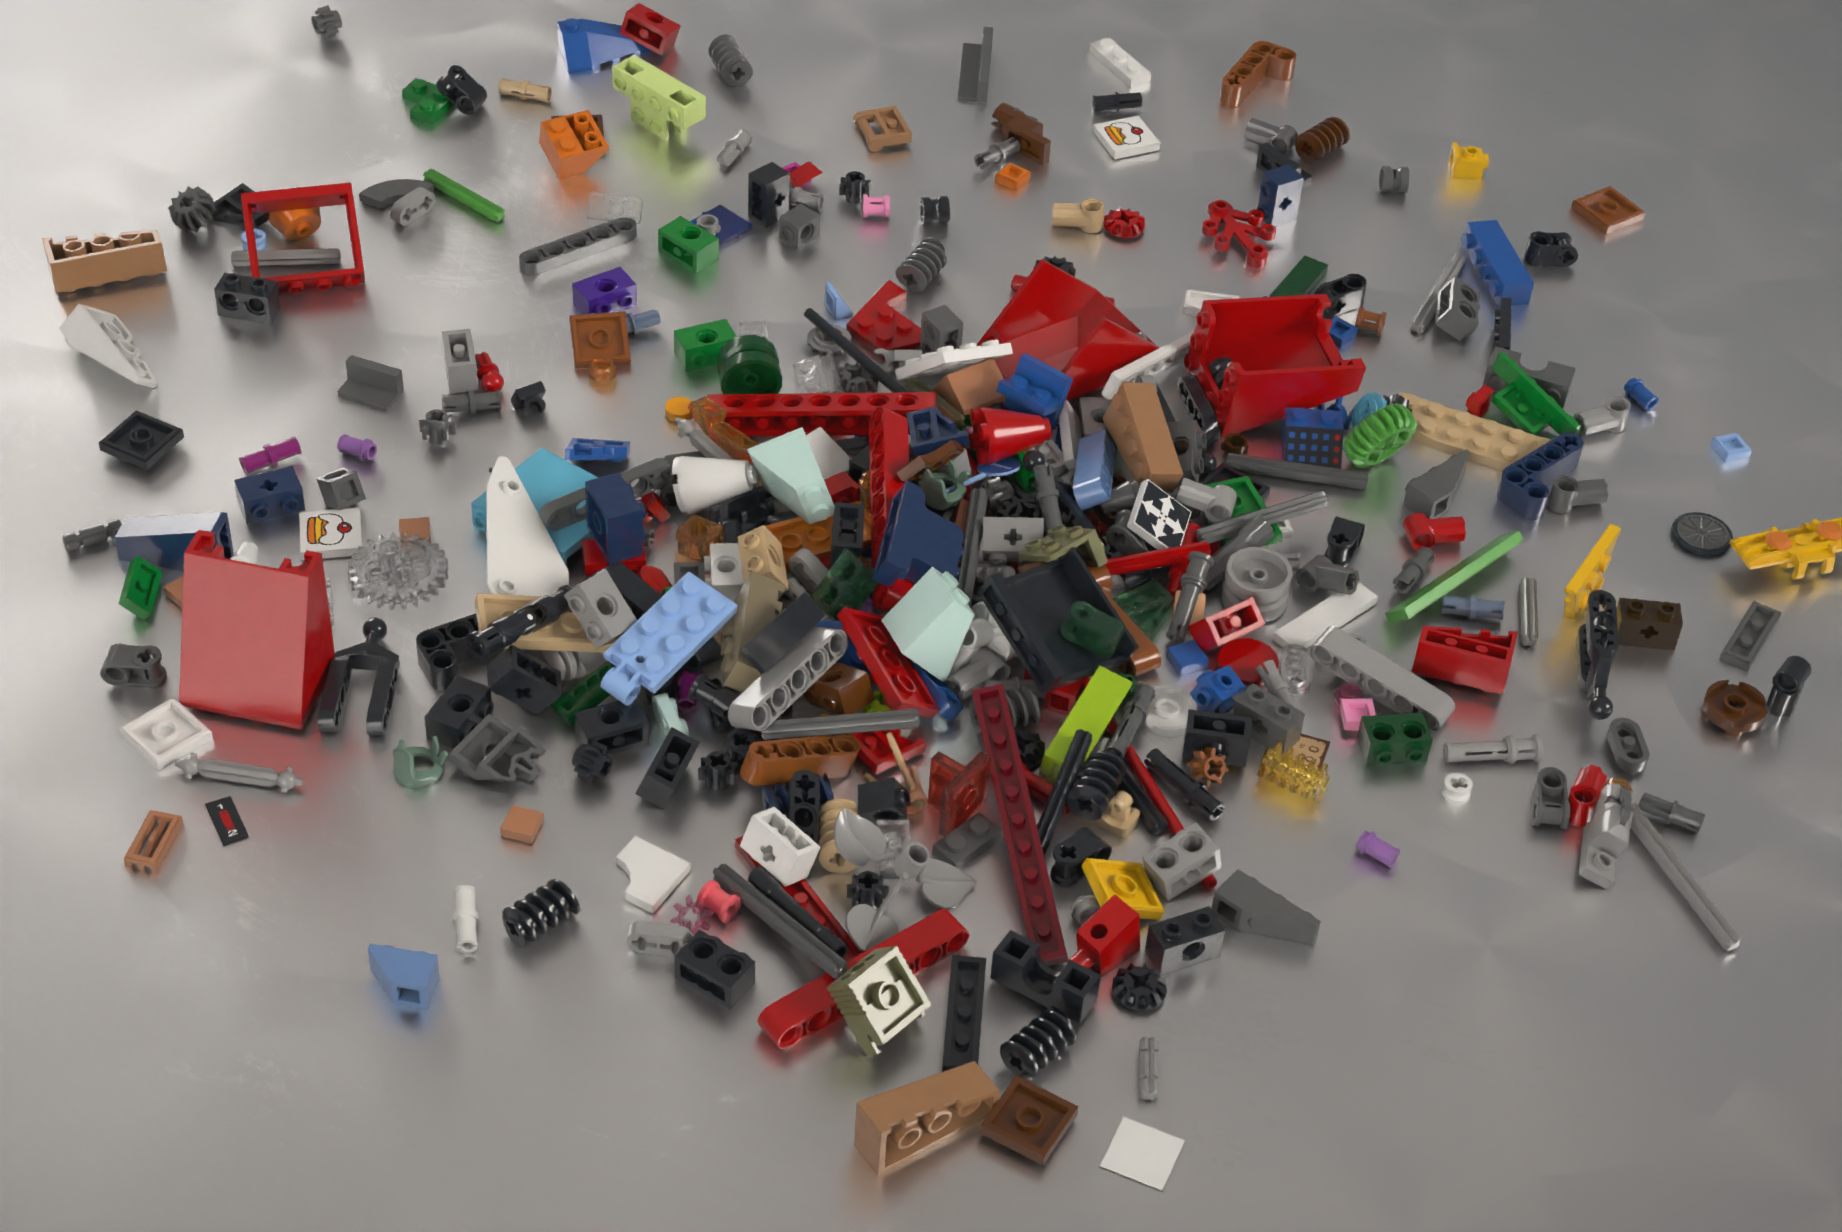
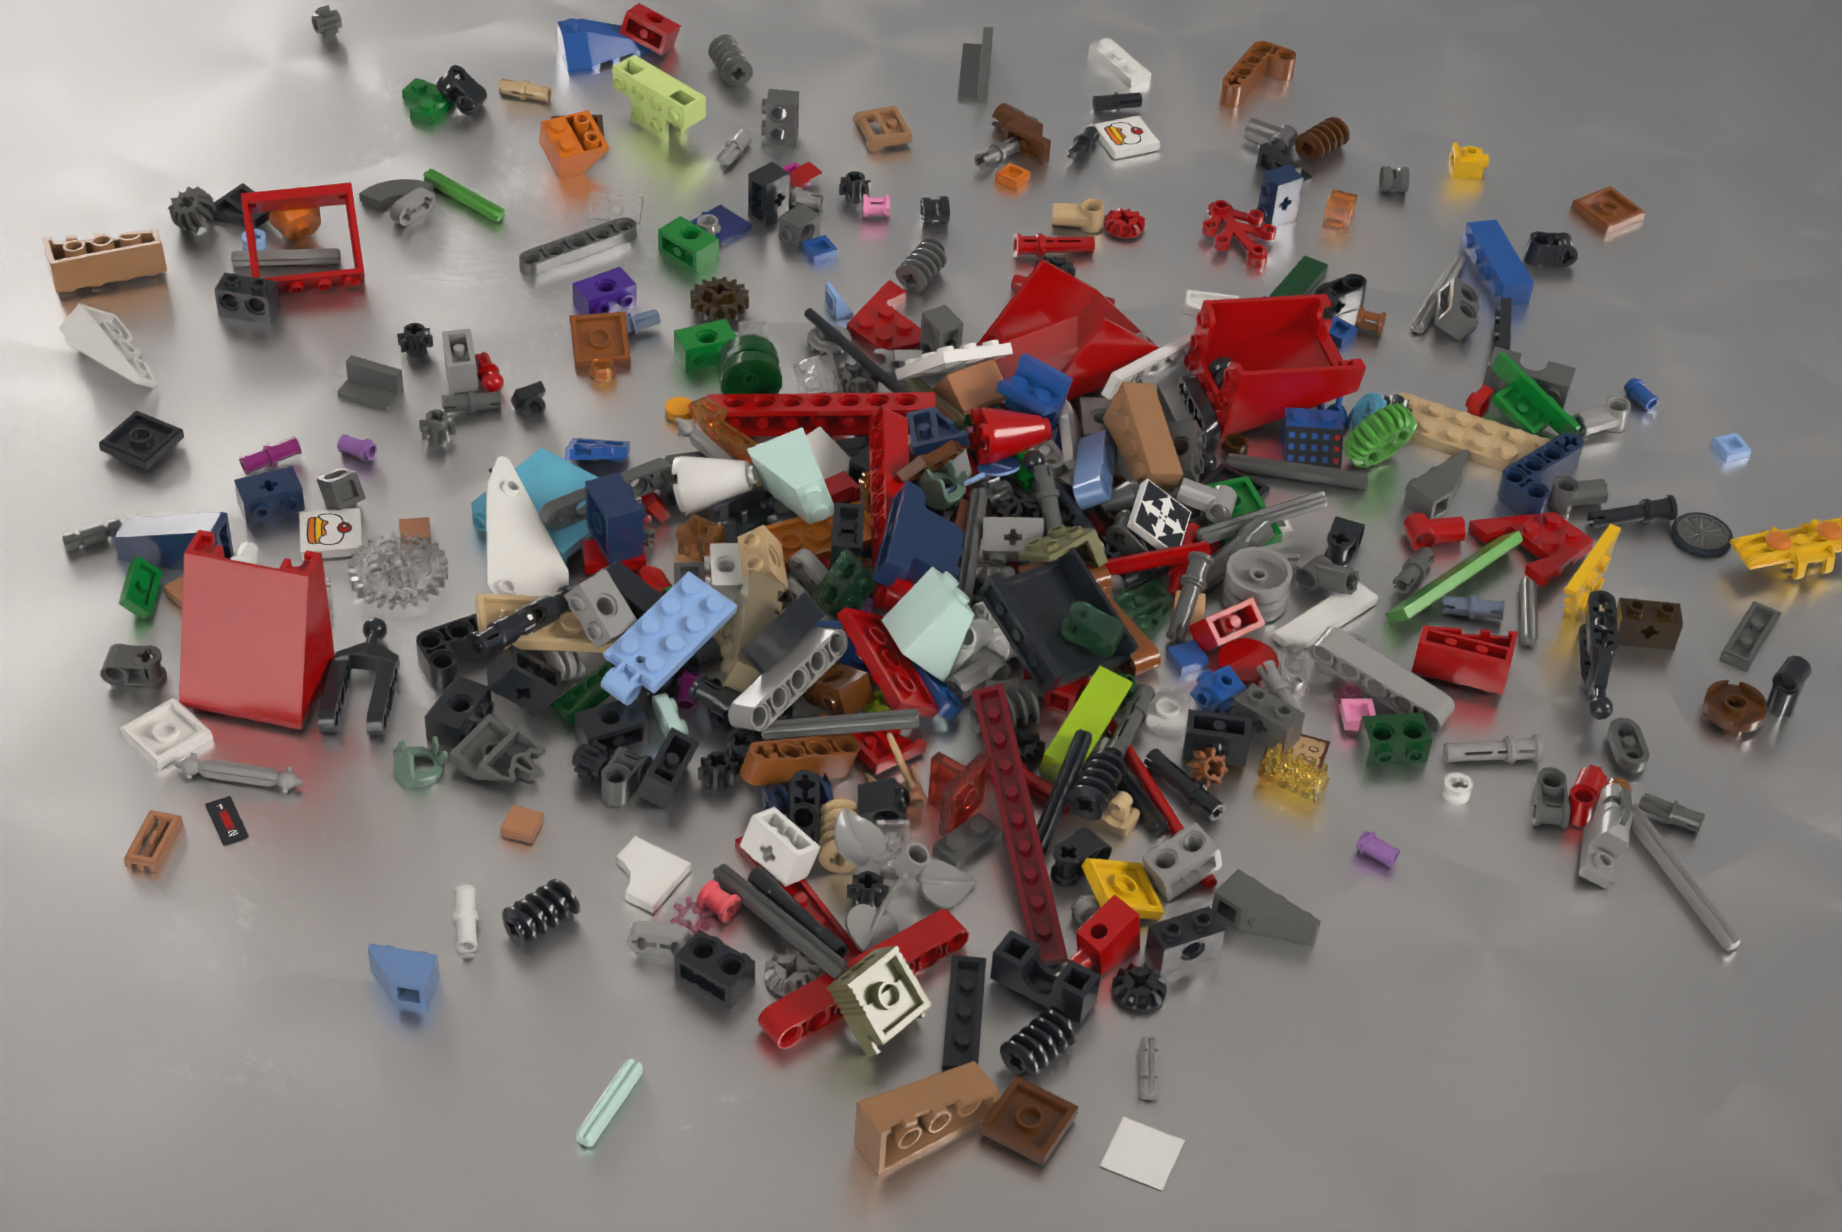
(415, 340): none -> black gear
(609, 1103): none -> light aqua axle
(623, 776): none -> dark grey piece
(719, 299): none -> dark brown gear
(776, 976): none -> light grey gear
(783, 118): none -> dark grey brick
(819, 249): none -> blue tile
(1040, 245): none -> red pin
(1082, 143): none -> black axle
(1339, 210): none -> clear orange brick
(1544, 535): none -> red wing
(1644, 511): none -> black pin

